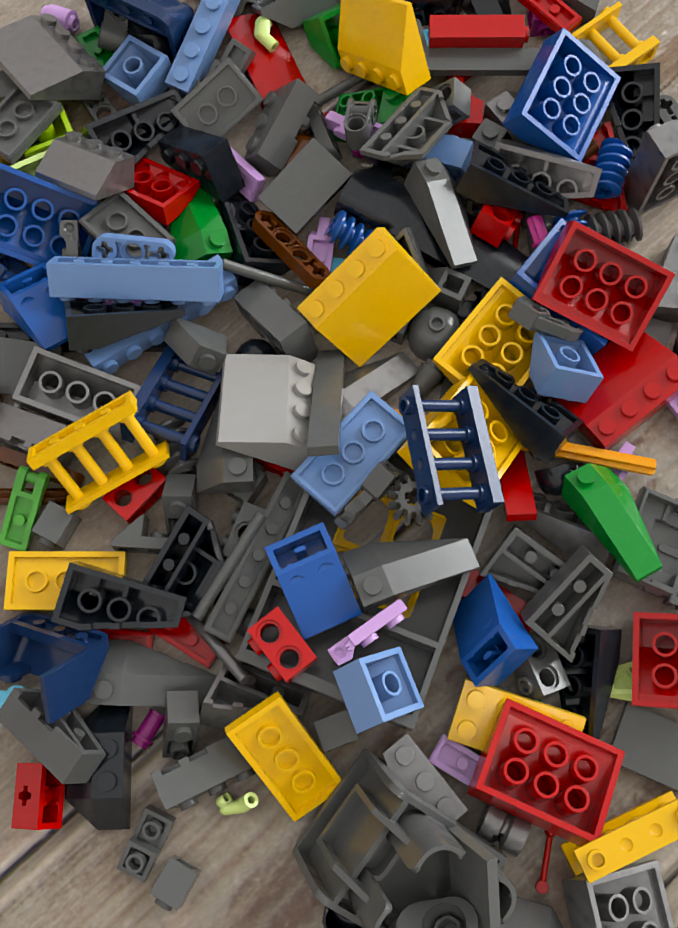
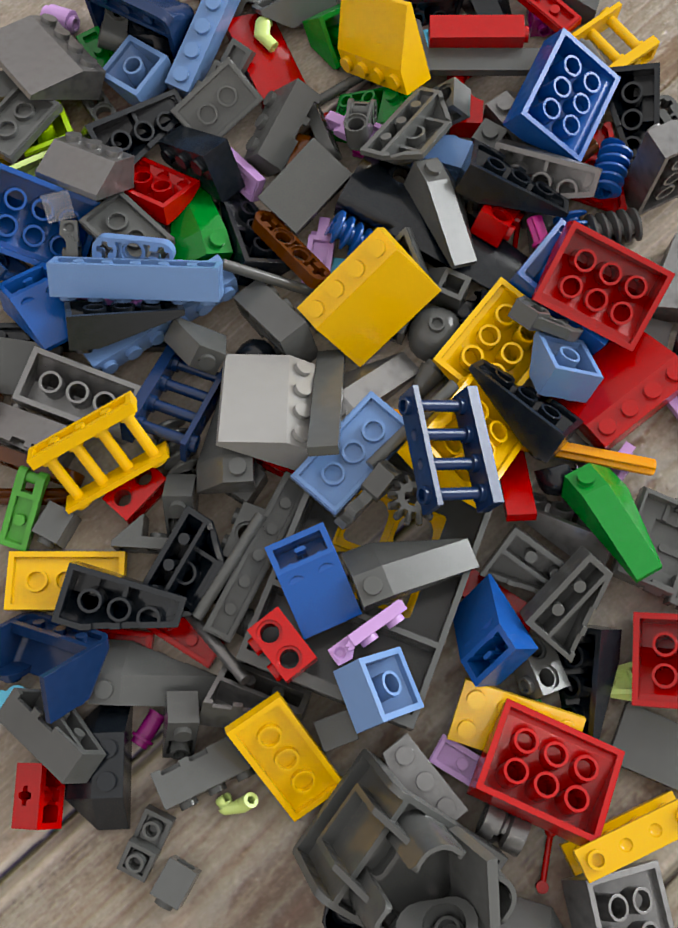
(57, 206): none -> clear tile
(400, 436): none -> dark grey bar

